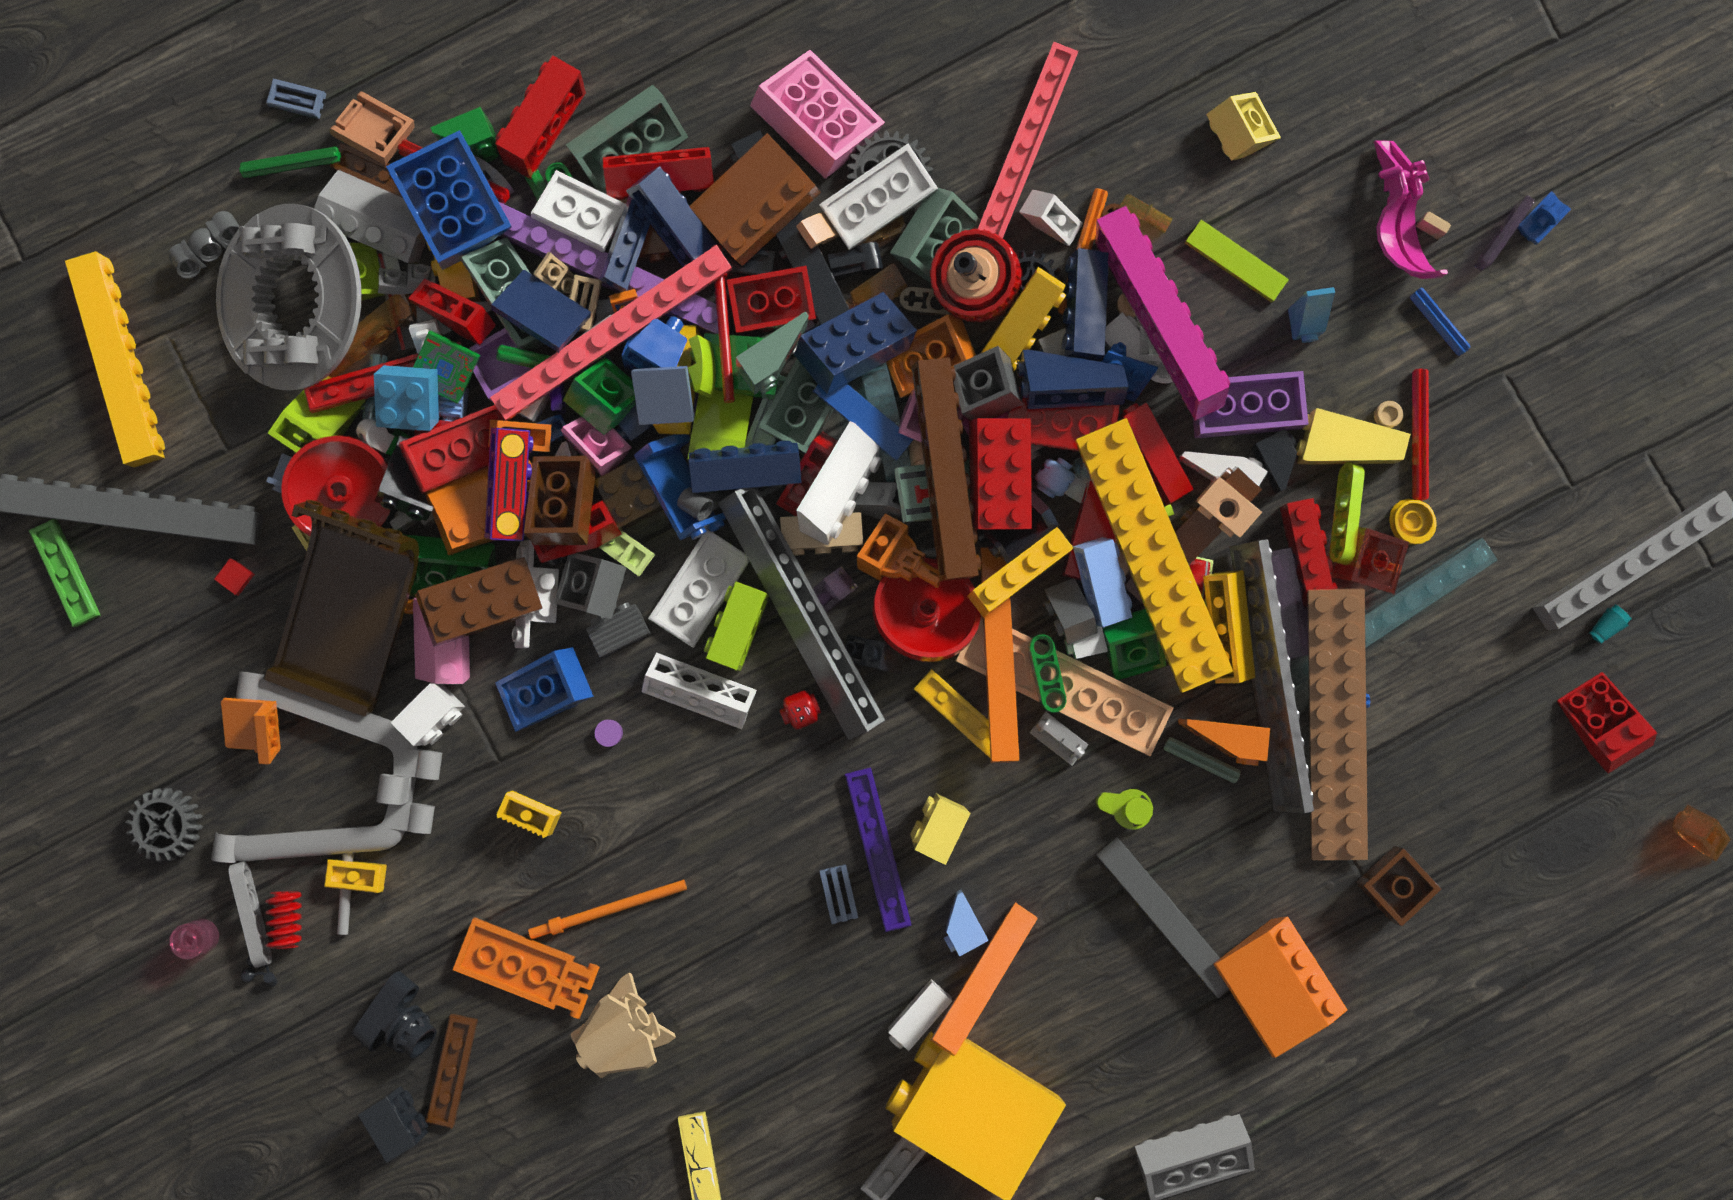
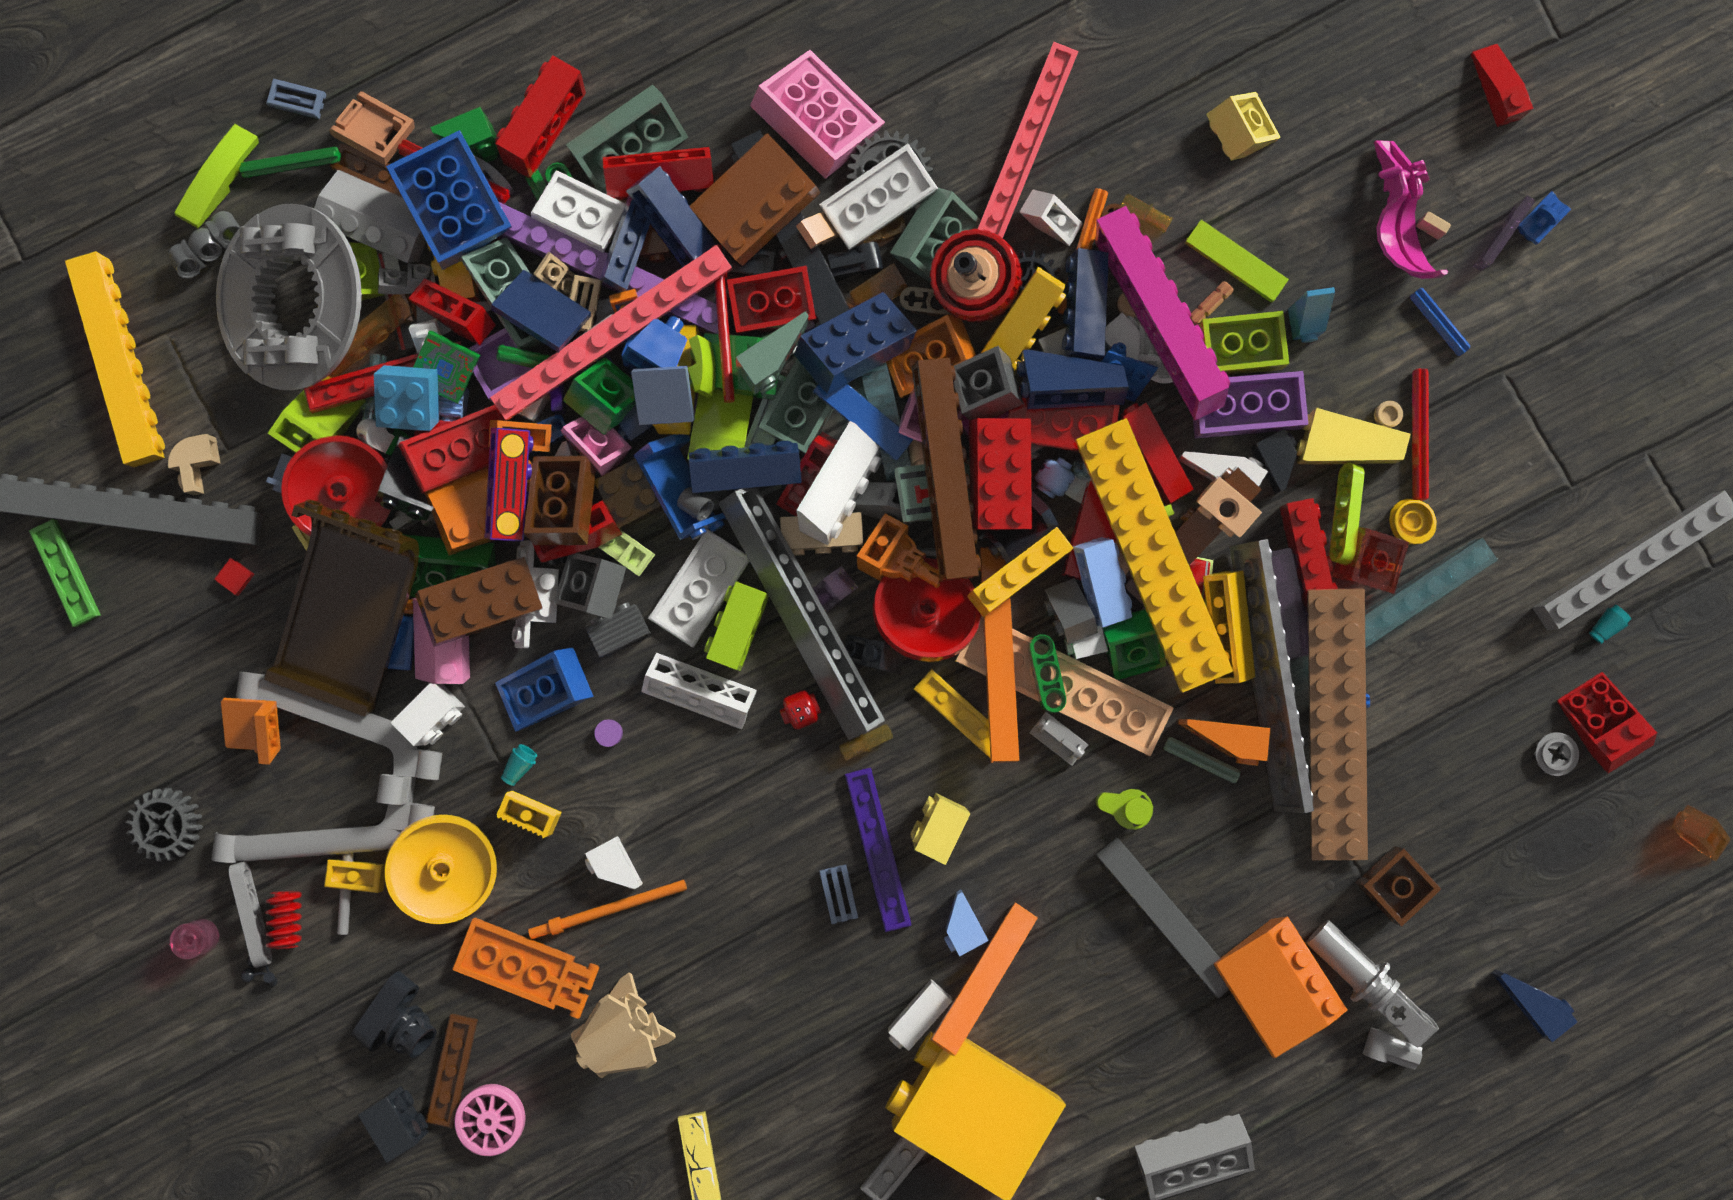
(188, 458): none -> tan brick
(215, 176): none -> lime slope
(404, 646): none -> blue tile
(440, 869): none -> yellow dish
(489, 1120): none -> bright pink wheel
(519, 763): none -> teal cone
(613, 864): none -> white slope
(866, 742): none -> clear yellow axle
(1222, 292): none -> nougat axle
(1247, 342): none -> lime brick
(1371, 983): none -> light grey piece
(1384, 1048): none -> light grey piece
(1501, 85): none -> red slope
(1546, 1013): none -> dark blue slope
(1568, 750): none -> light grey gear

